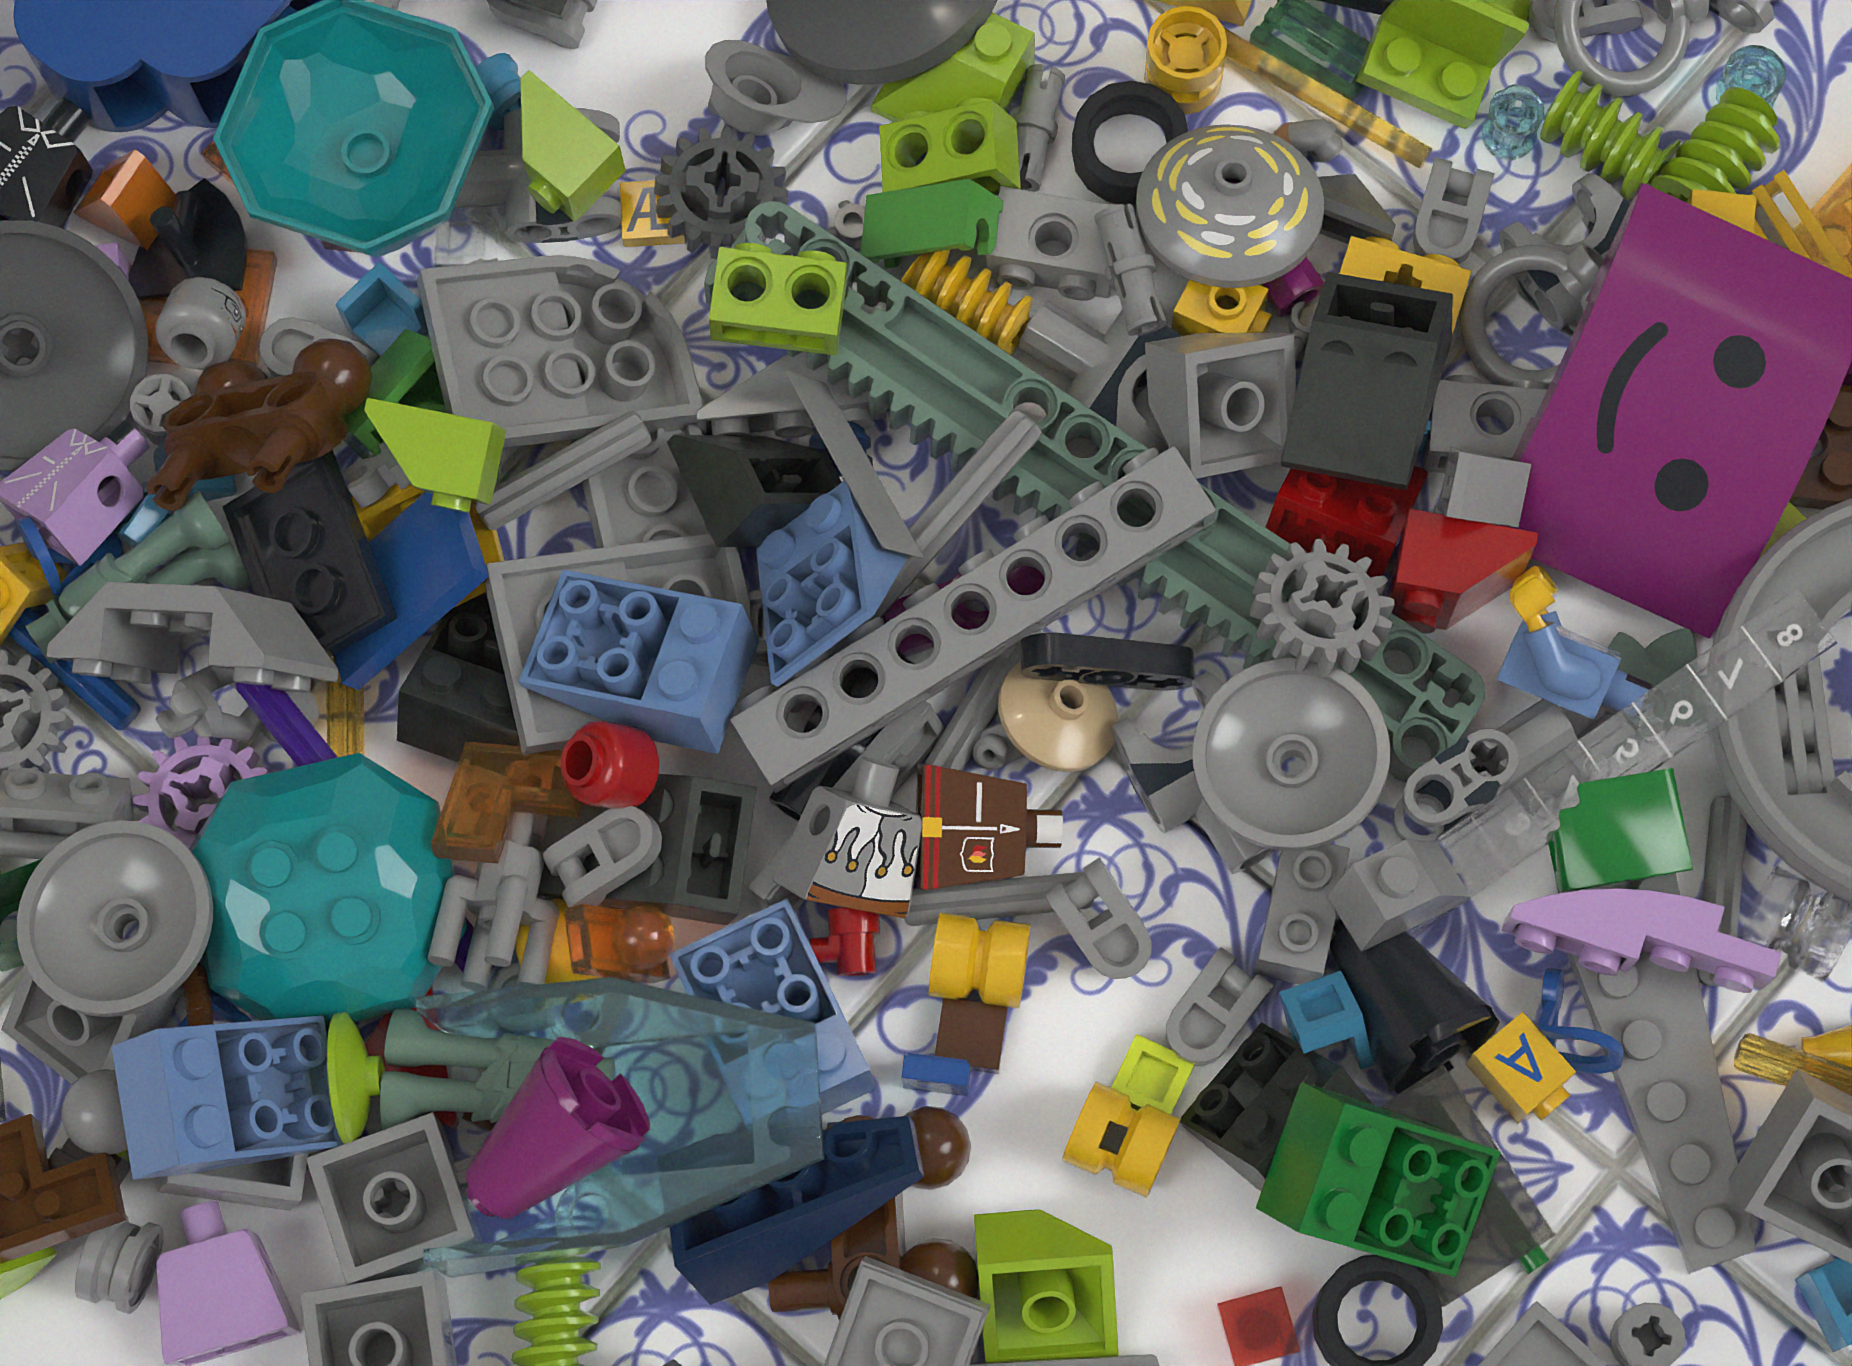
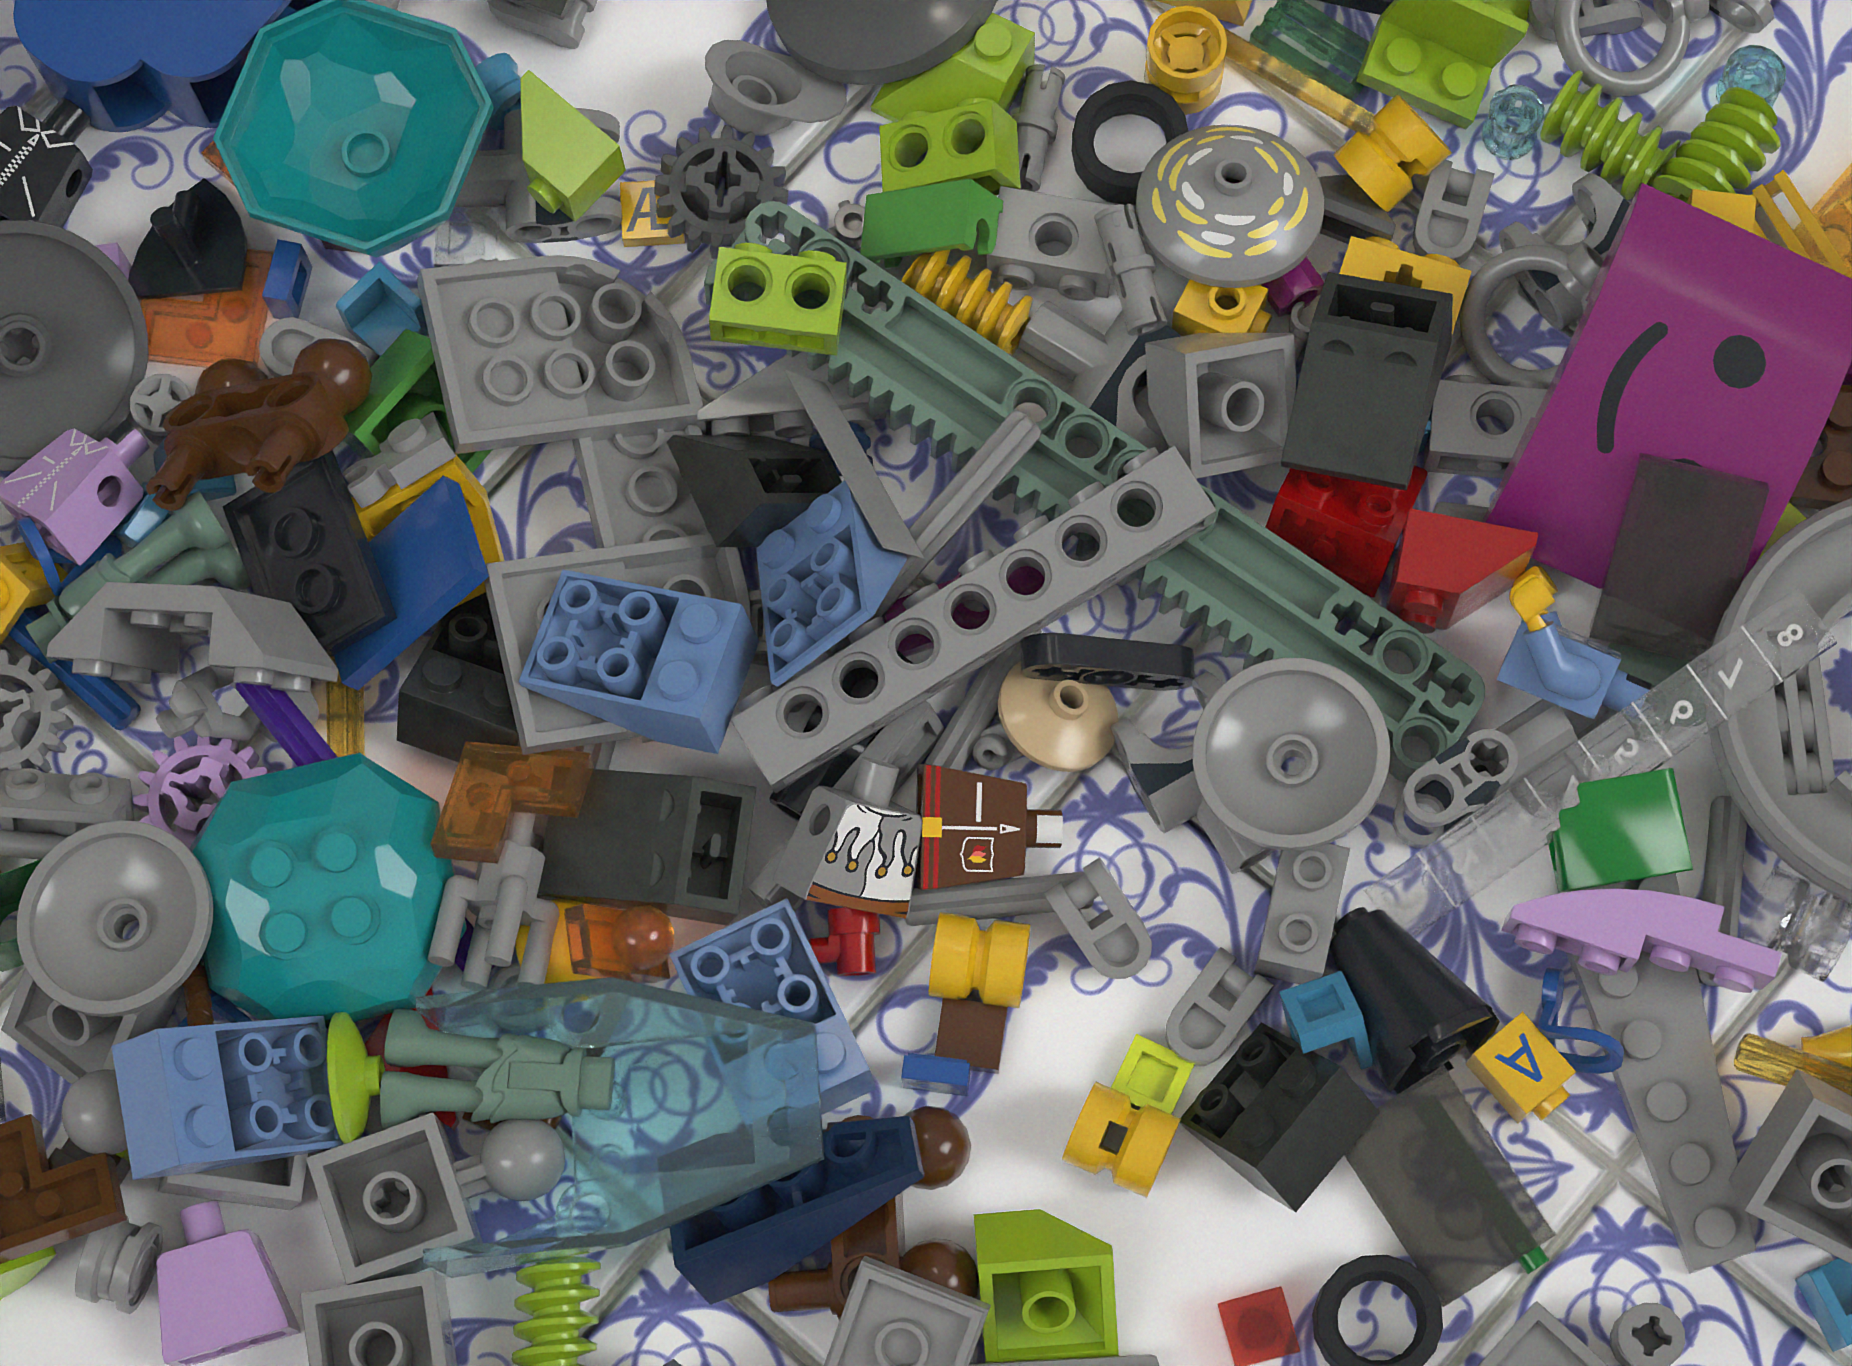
(125, 199): orange slope -> none
(200, 323): light grey head -> none
(287, 280): none -> blue tile
(441, 452): lime slope -> none
(555, 1131): magenta cone -> none
(564, 469): light grey axle -> none
(610, 765): red head -> none
(624, 845): light grey plate -> none
(1312, 136): light grey arm -> none
(1322, 607): light grey gear -> none
(1376, 1181): green slope -> none
(1392, 153): none -> yellow wheel
(1396, 891): light grey slope -> none
(1483, 488): light grey slope -> none
(1677, 557): none -> clear smoke tile

